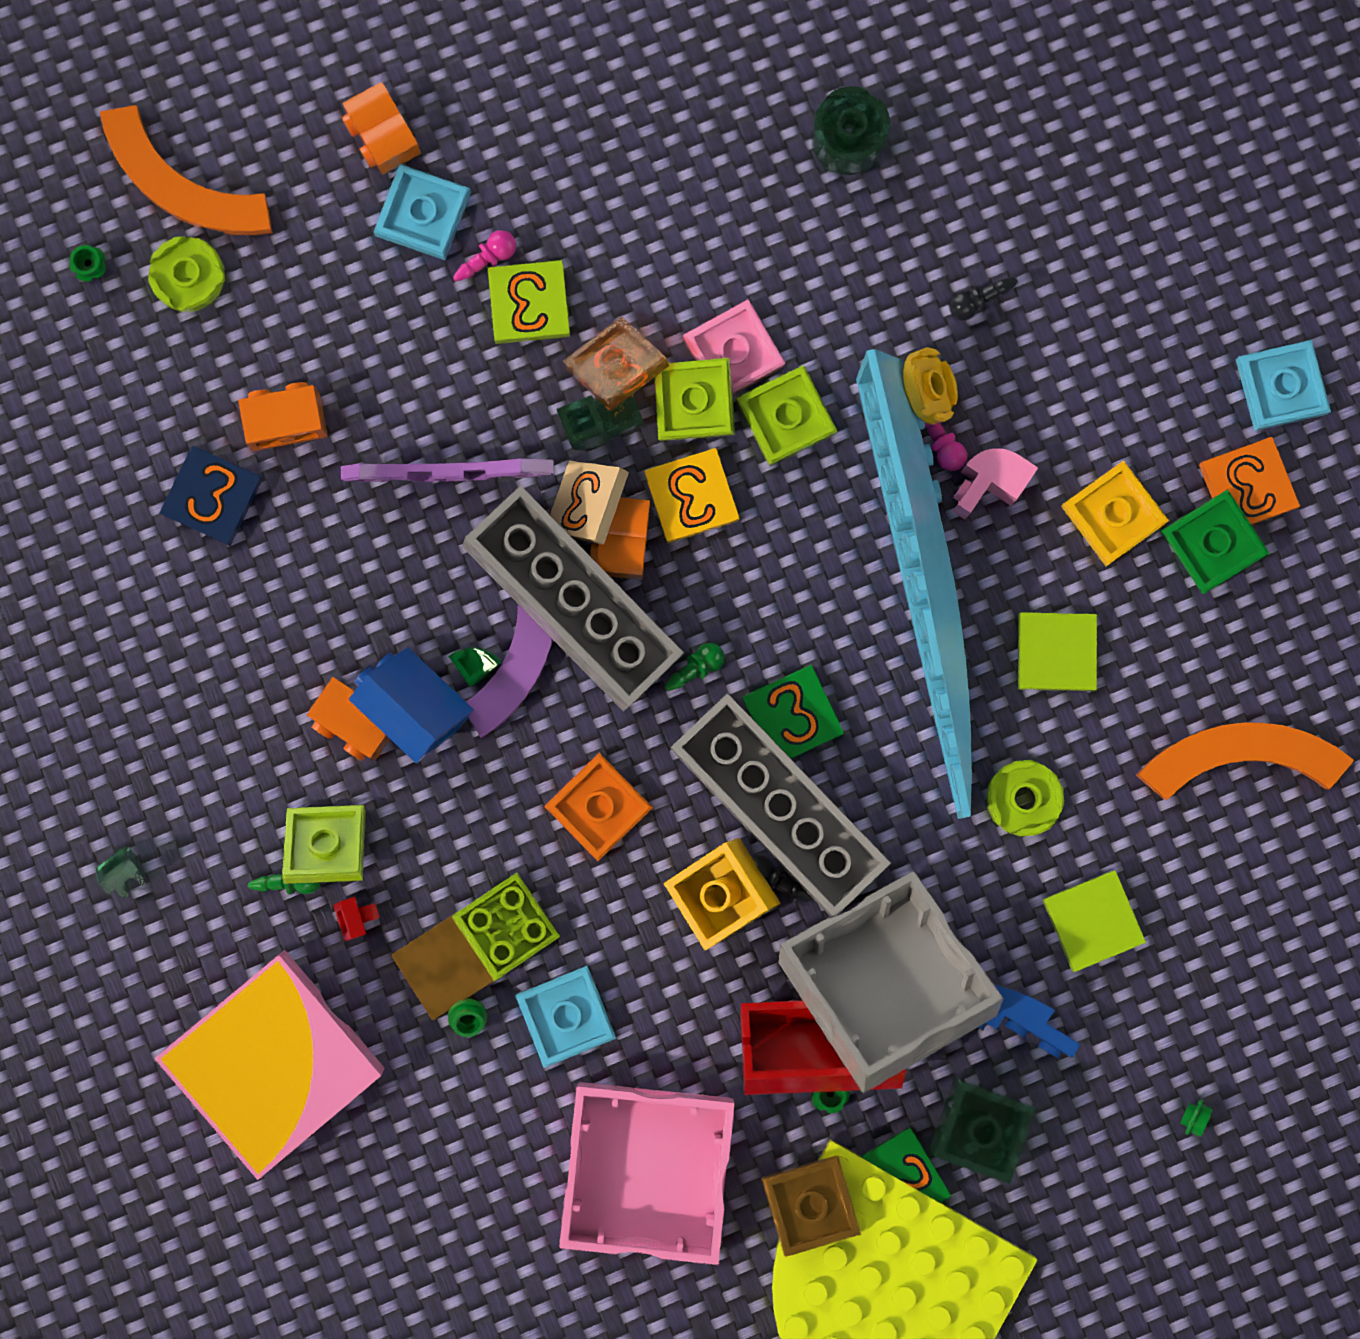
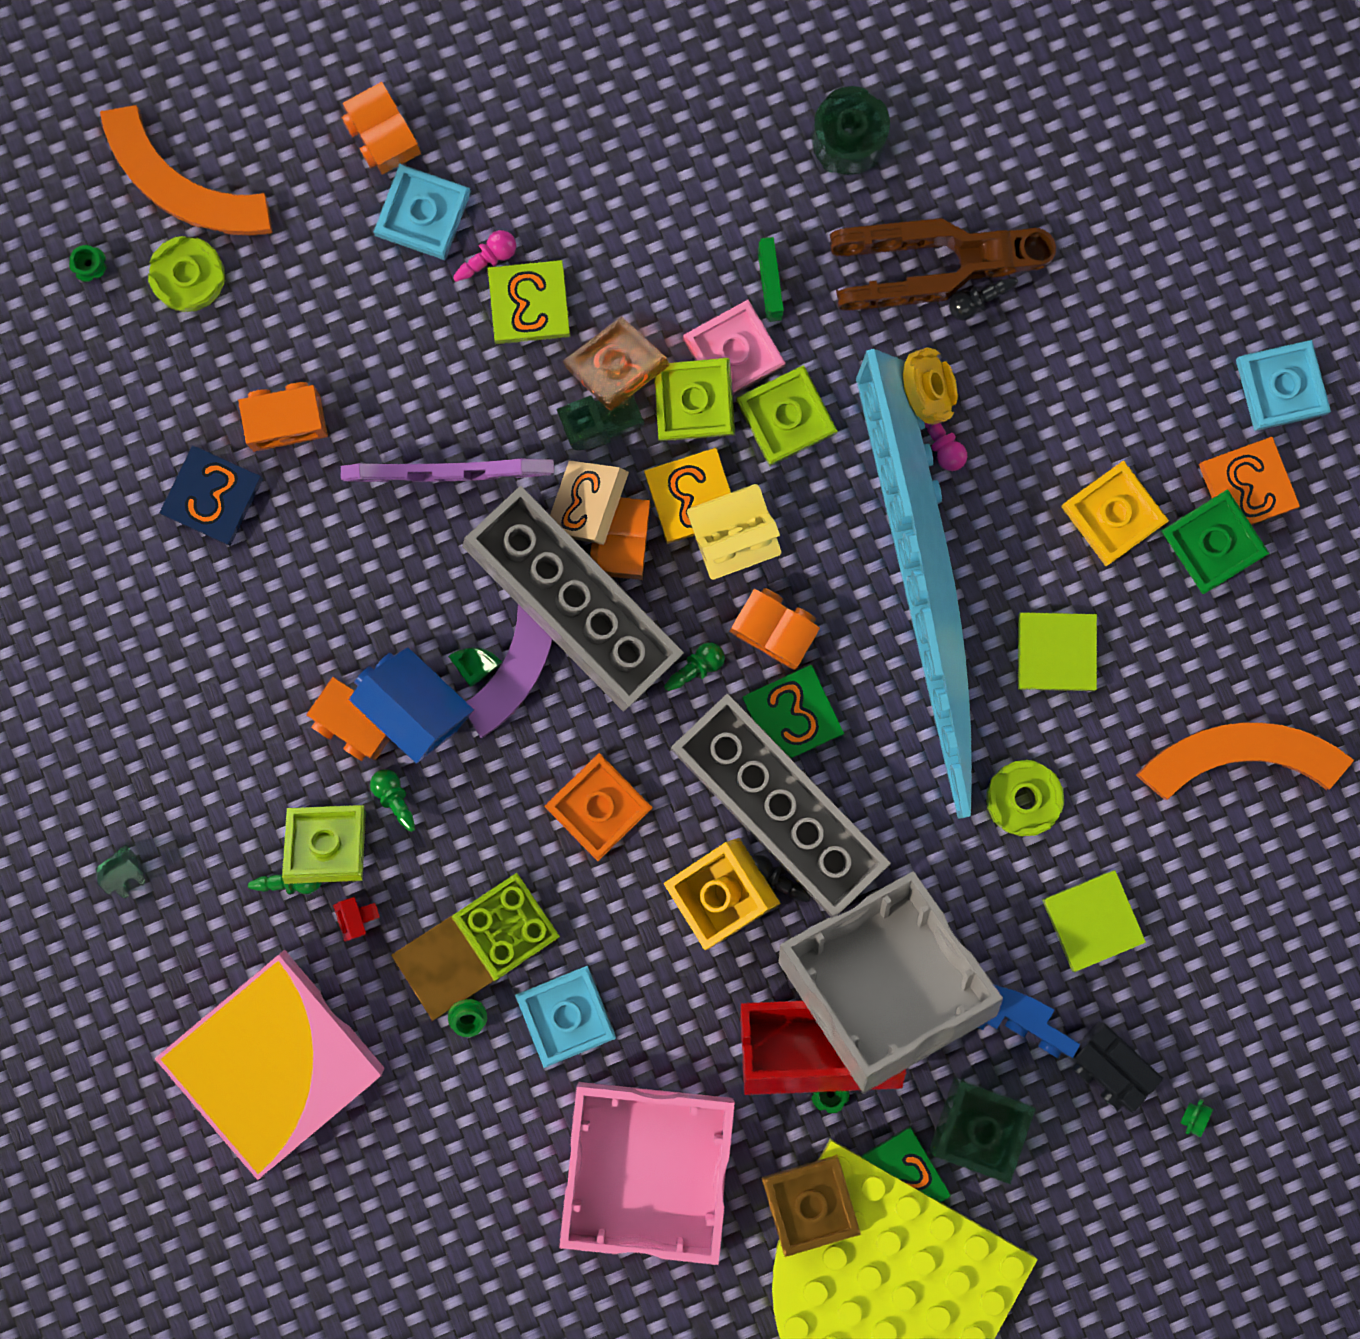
(387, 786): none -> green bar
(734, 531): none -> light yellow bracket
(770, 279): none -> green tile
(775, 628): none -> orange brick
(979, 254): none -> reddish brown piece
(998, 472): bright pink brick -> none
(1114, 1067): none -> black brick

